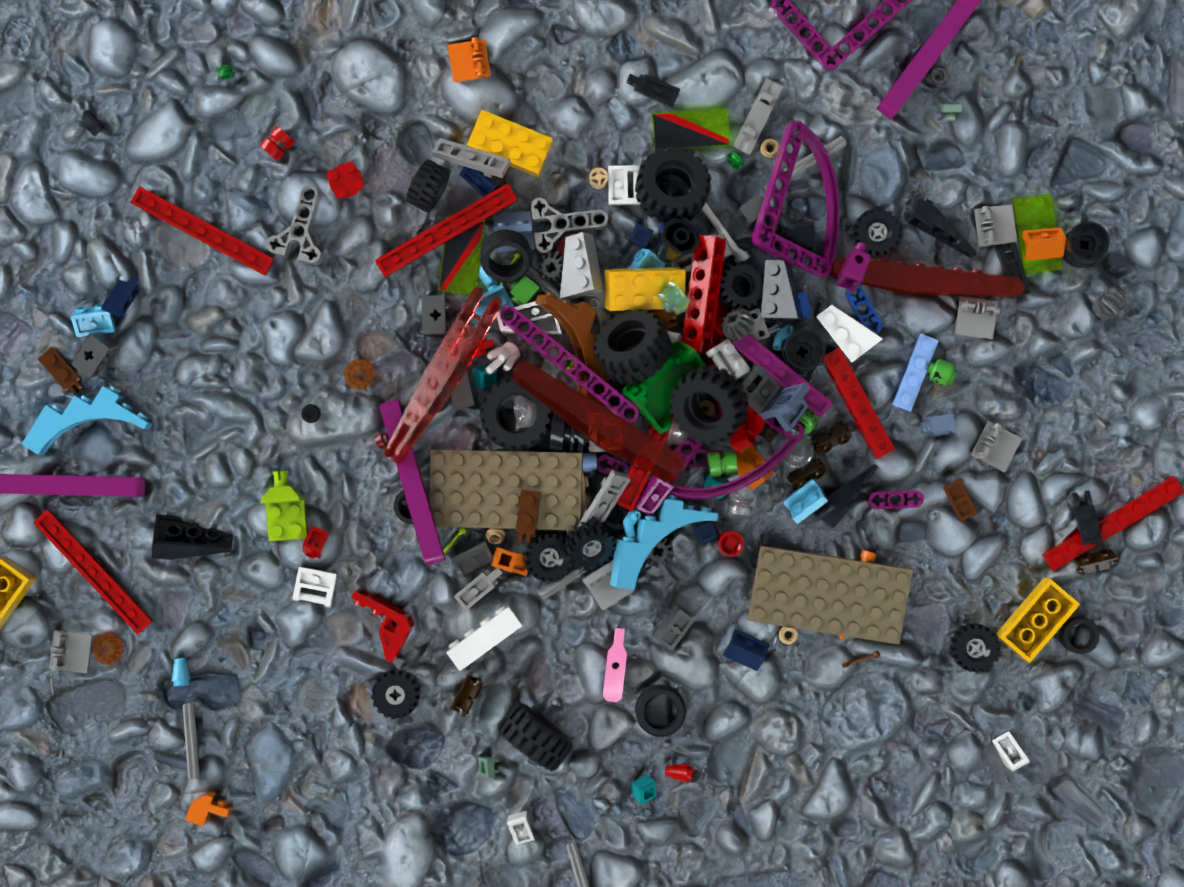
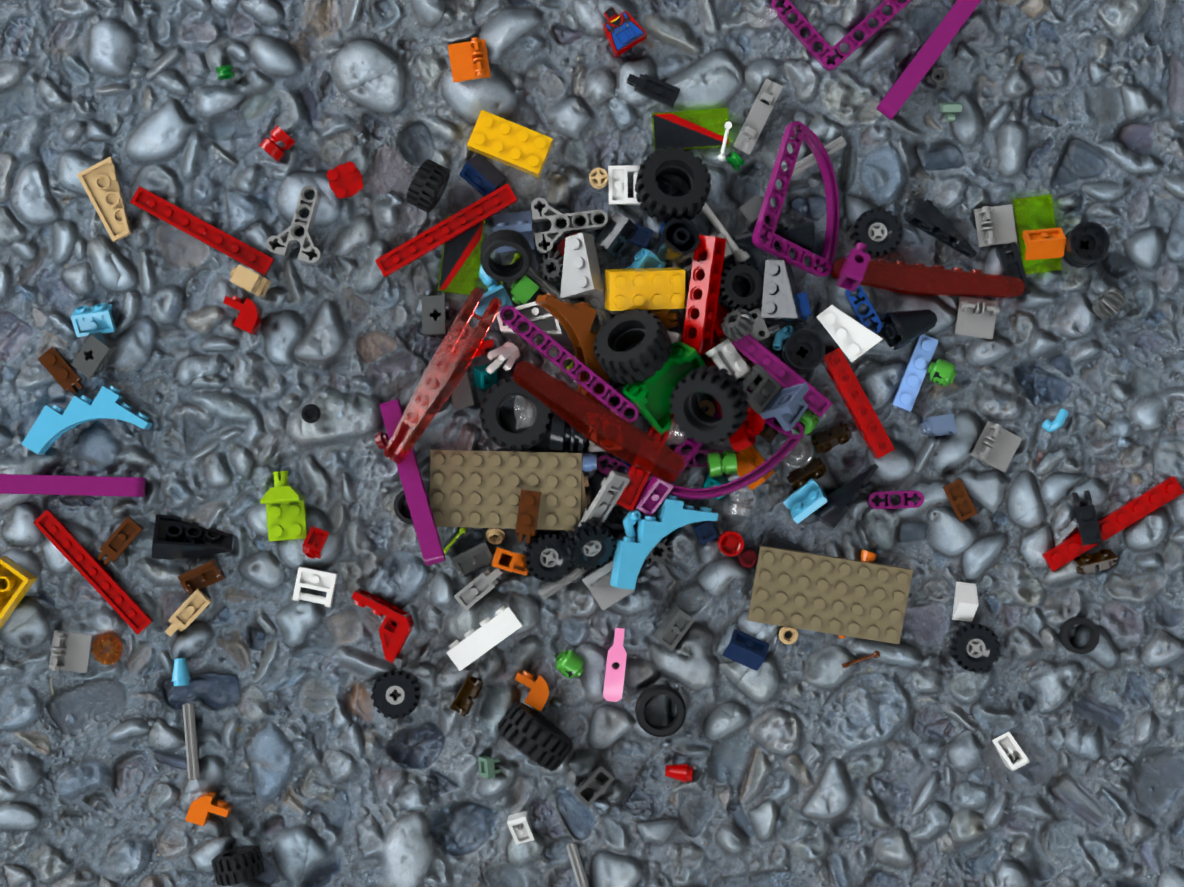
(91, 123): black slope -> none
(105, 194): none -> tan wing
(120, 540): none -> reddish brown hinge
(121, 297): dark blue panel -> none
(188, 612): none -> tan hinge
(202, 576): none -> reddish brown hinge
(238, 865): none -> black tyre
(249, 280): none -> tan arch
(249, 315): none -> red brick
(351, 371): clear orange gear -> none
(471, 158): light grey hinge -> none
(539, 689): none -> orange brick
(569, 664): none -> bright green head
(594, 784): none -> dark grey brick
(616, 235): none -> black hinge
(622, 31): none -> torso
(644, 789): teal slope -> none
(673, 299): clear light blue brick -> none
(728, 125): none -> white hinge
(748, 558): none -> dark red plate
(769, 142): tan plate -> none
(906, 326): none -> black cone
(965, 601): none -> white slope
(1037, 619): yellow brick -> none
(1057, 423): none -> medium azure arm

